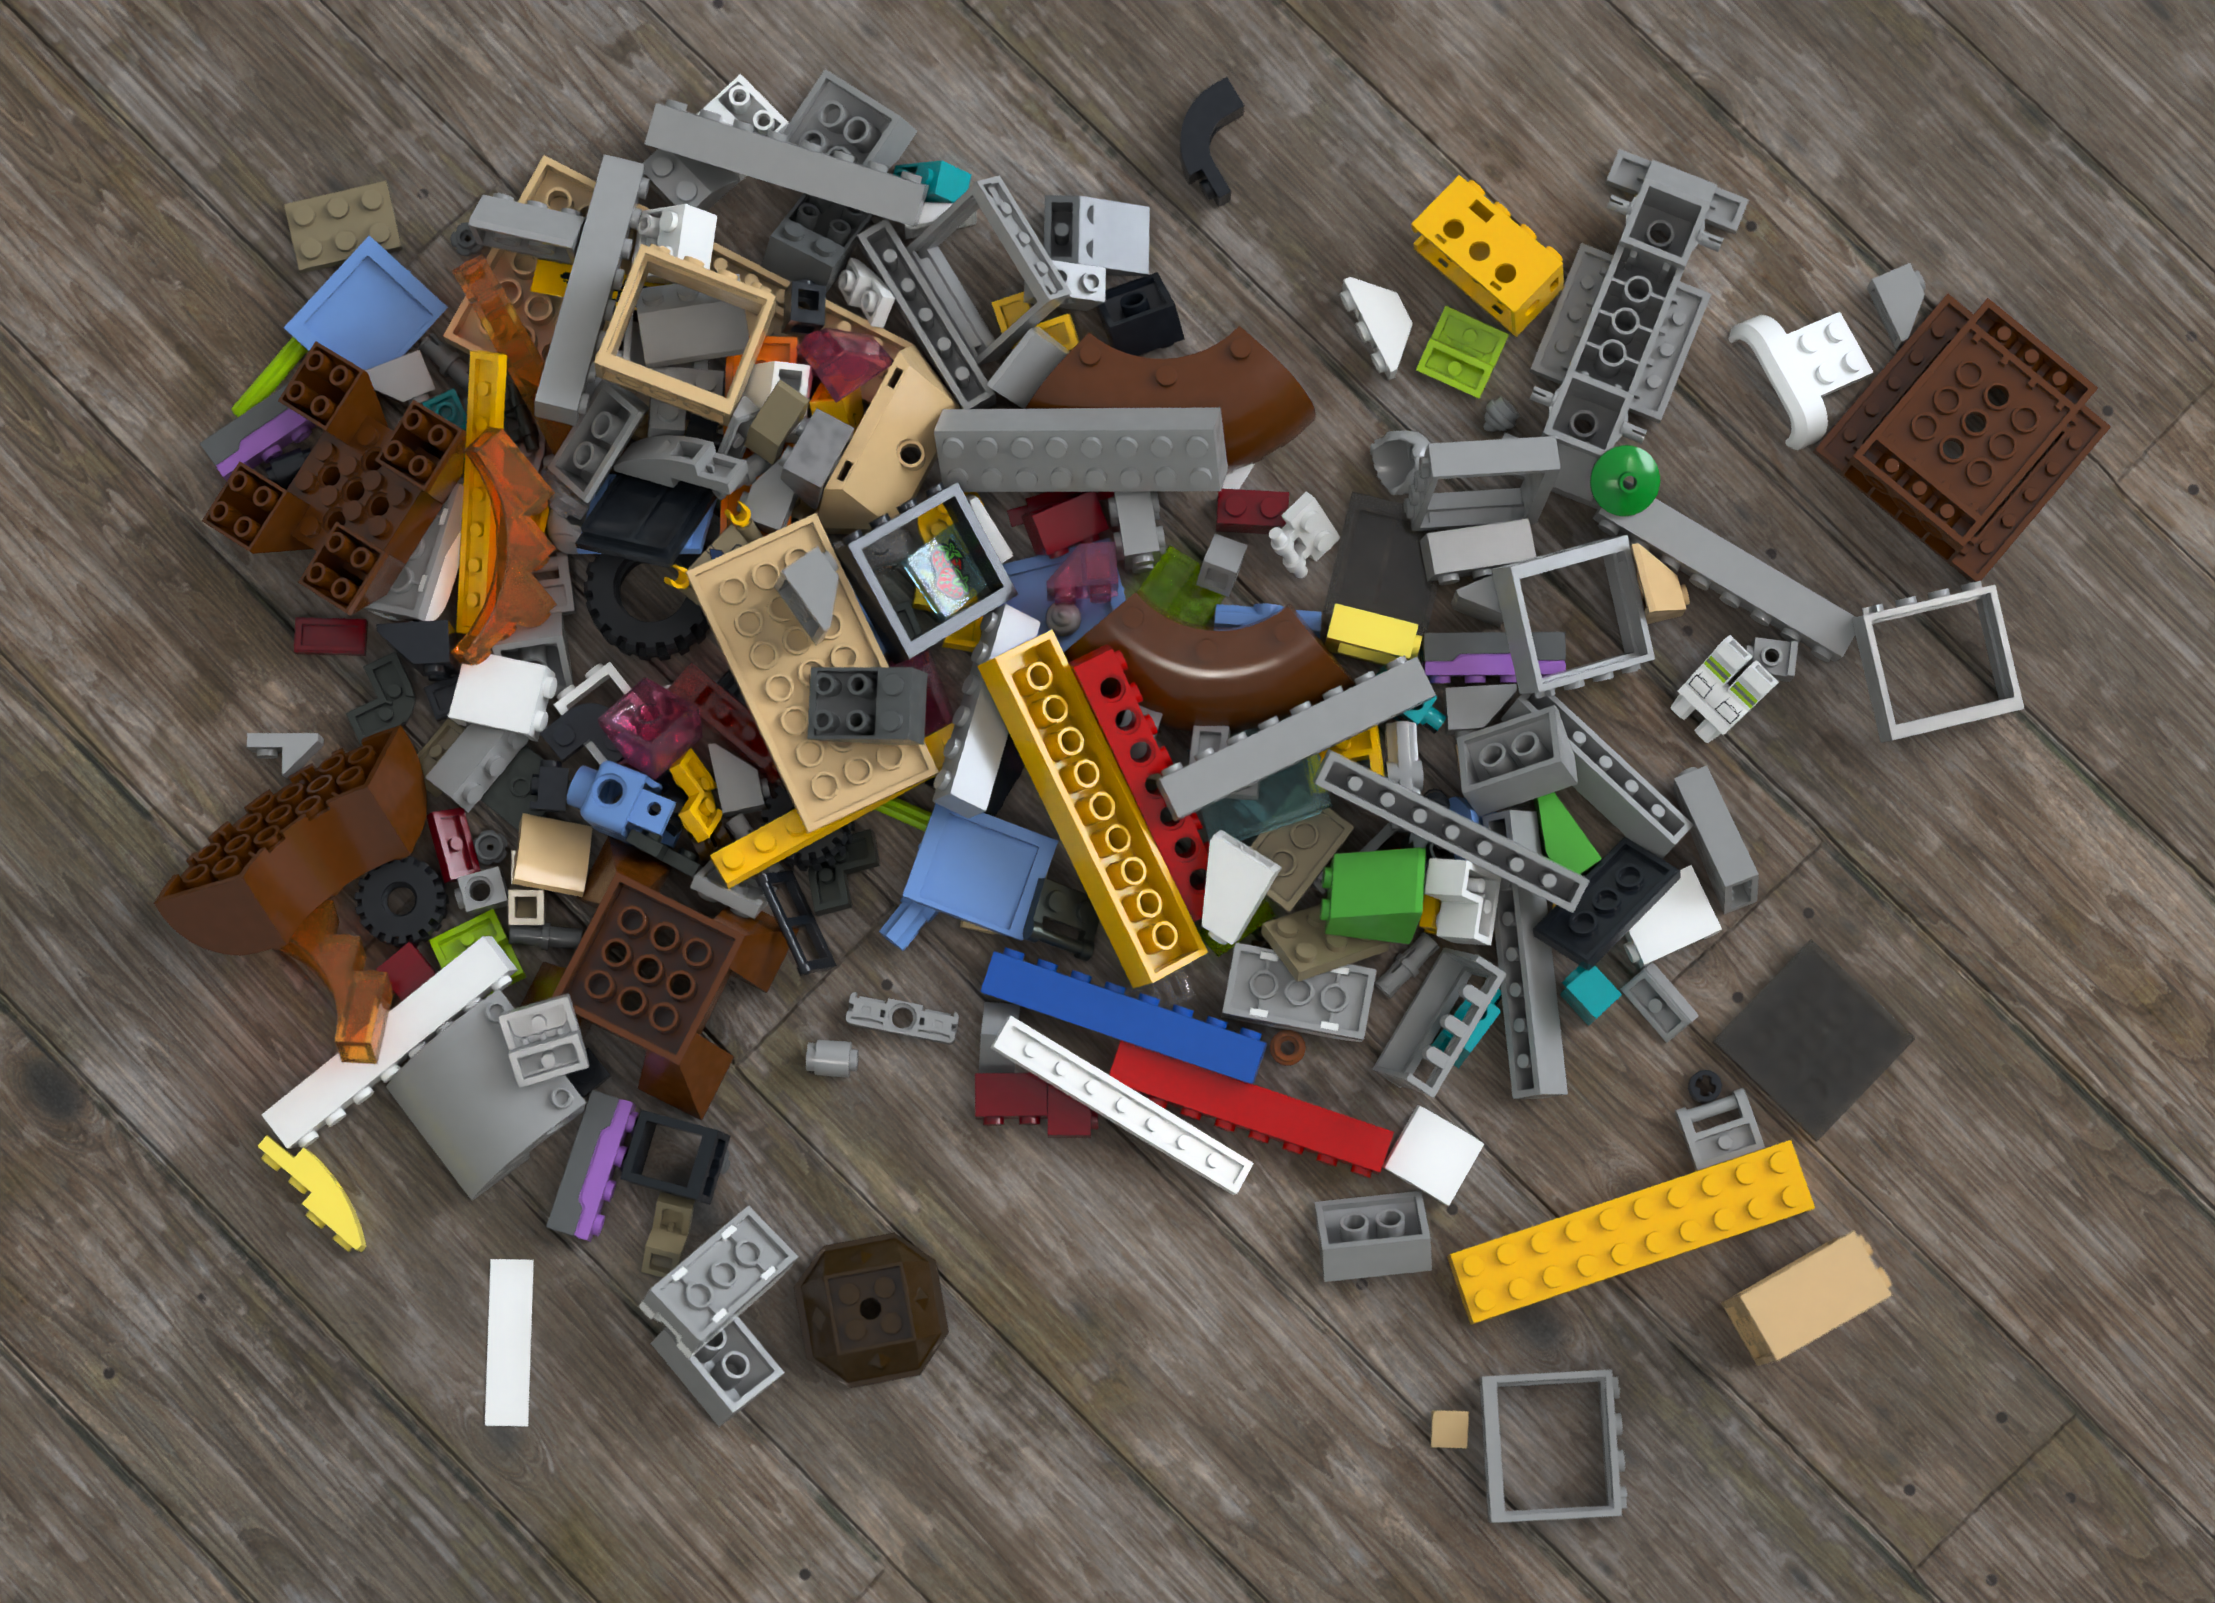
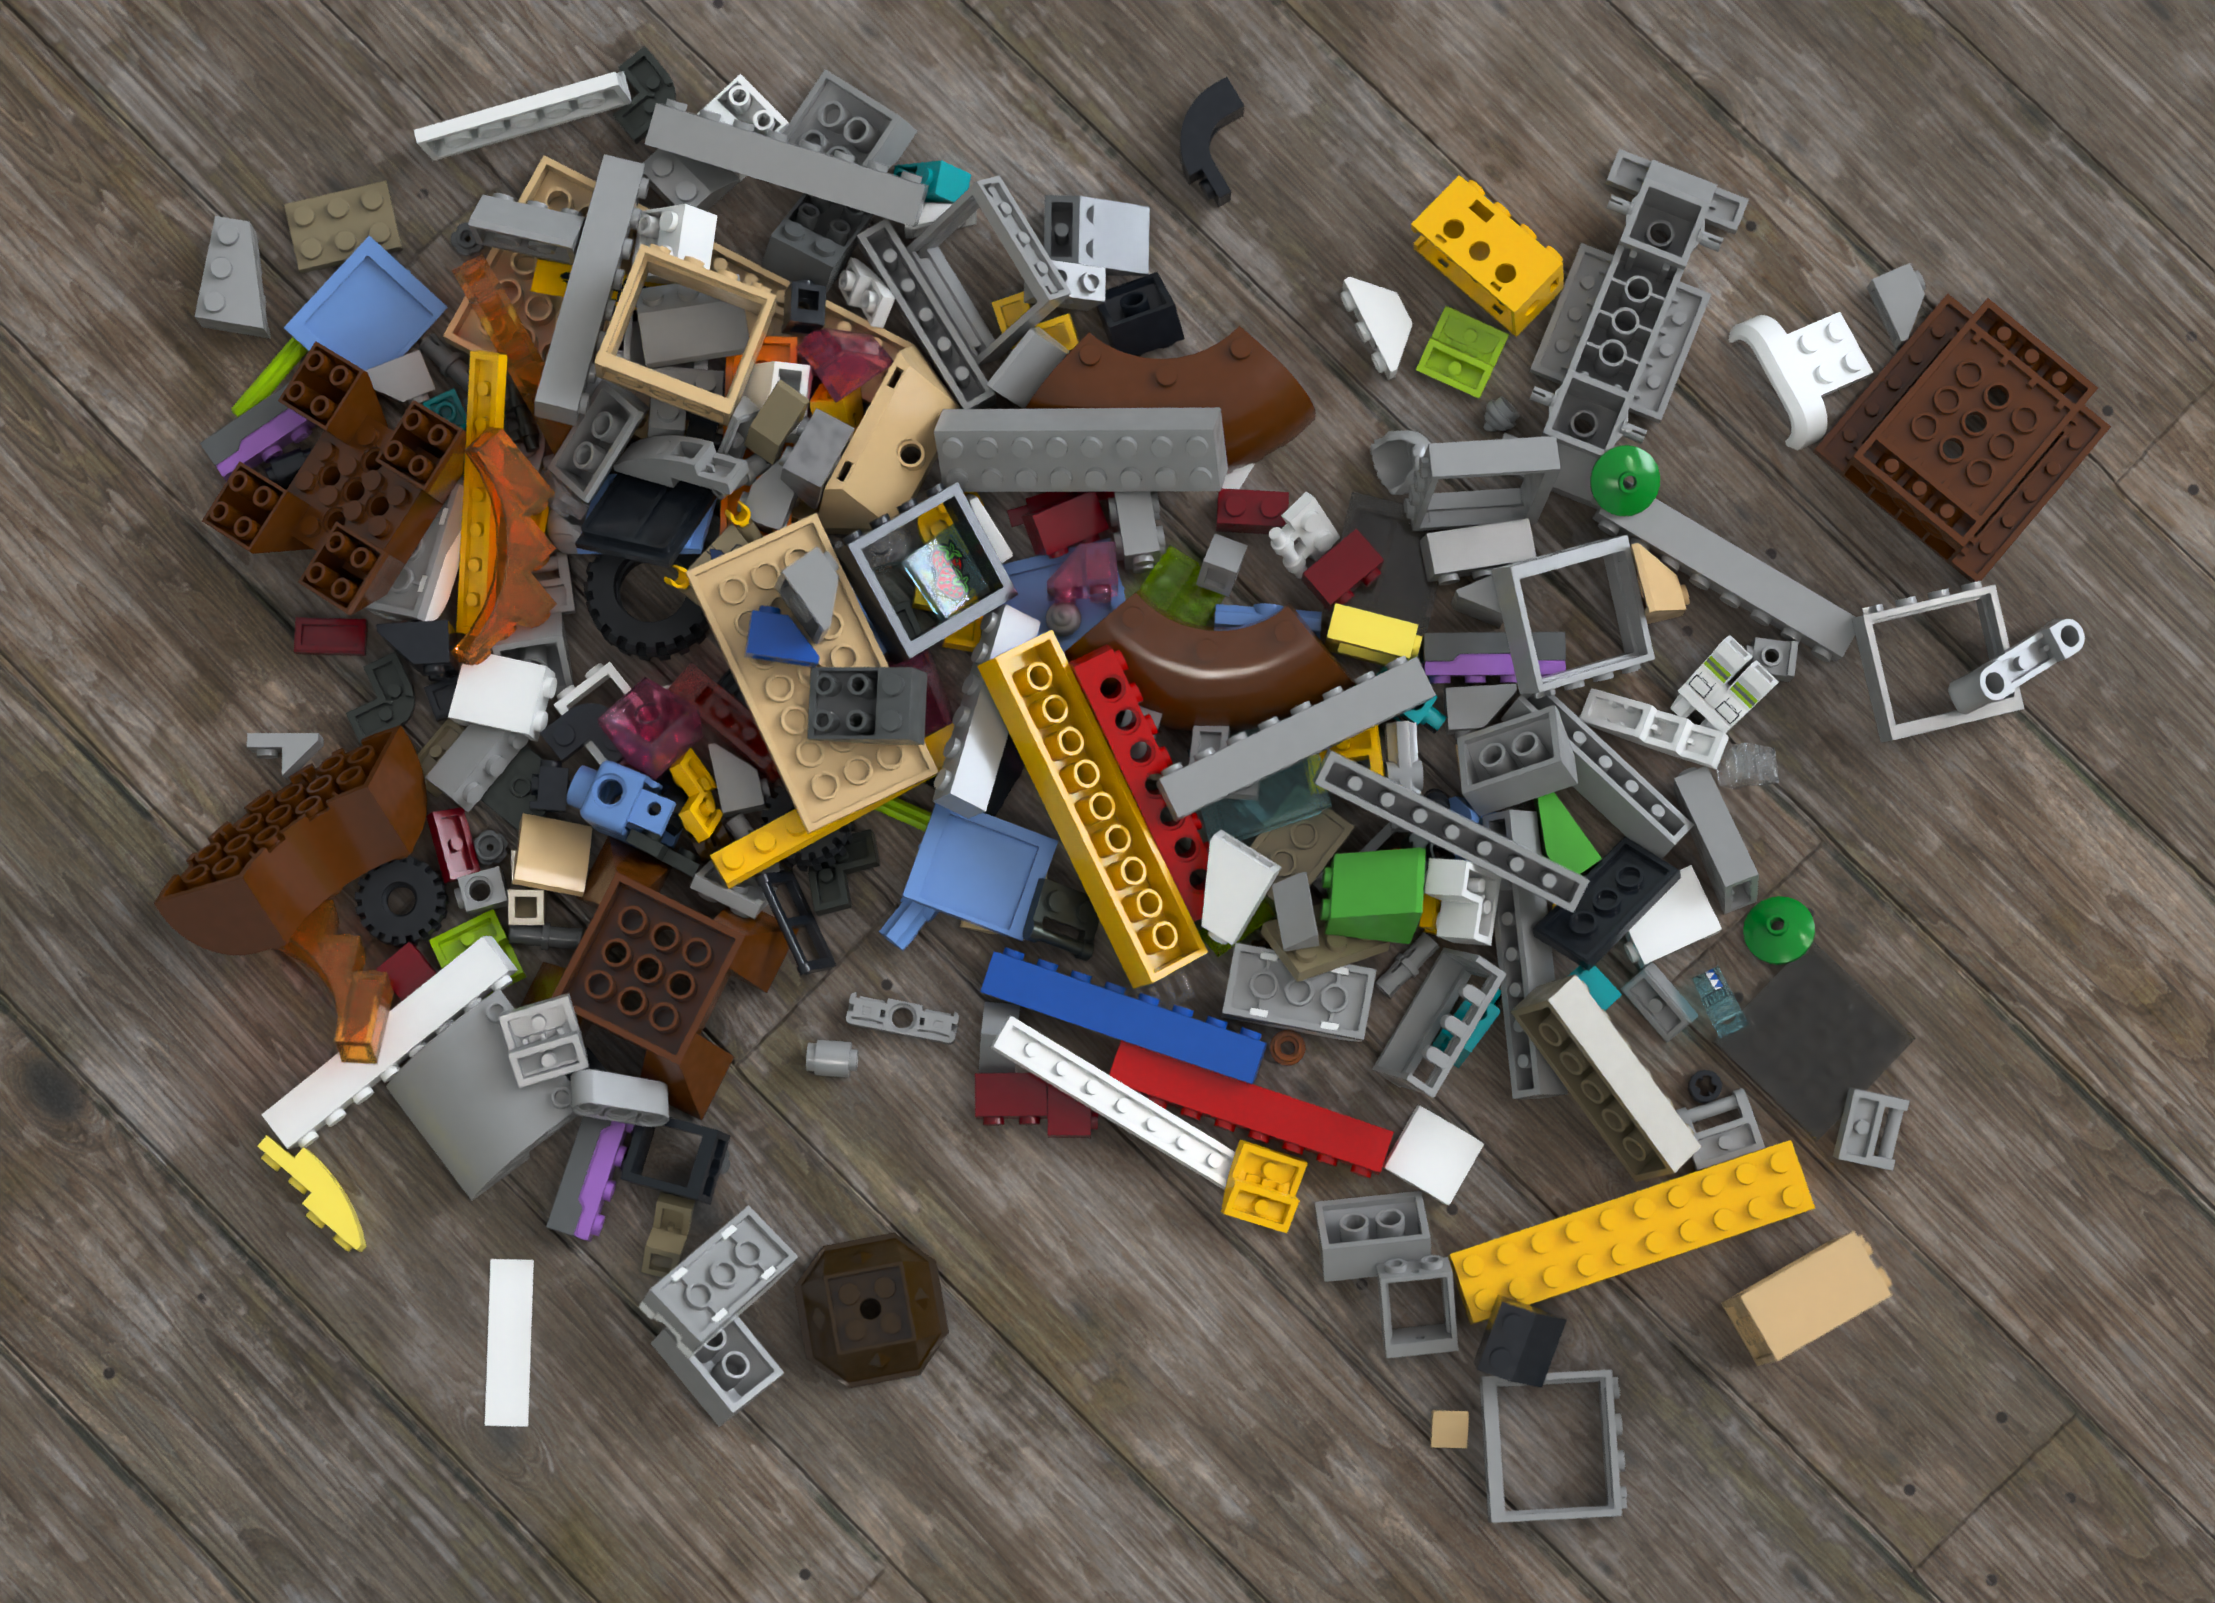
(231, 282): none -> light grey wedge
(524, 116): none -> white arch
(619, 1098): none -> light grey beam
(653, 87): none -> pearl dark grey plate
(777, 639): none -> blue slope
(1263, 1186): none -> yellow slope
(1295, 913): none -> light grey slope
(1343, 570): none -> dark red brick
(1419, 1339): none -> light grey window
(1519, 1342): none -> black slope
(1606, 1078): none -> dark tan brick
(1653, 728): none -> white slope
(1719, 1002): none -> clear light blue leg
(1747, 766): none -> clear brick
(1780, 945): none -> green dish
(1861, 1128): none -> light grey plate
(2016, 665): none -> light grey plate

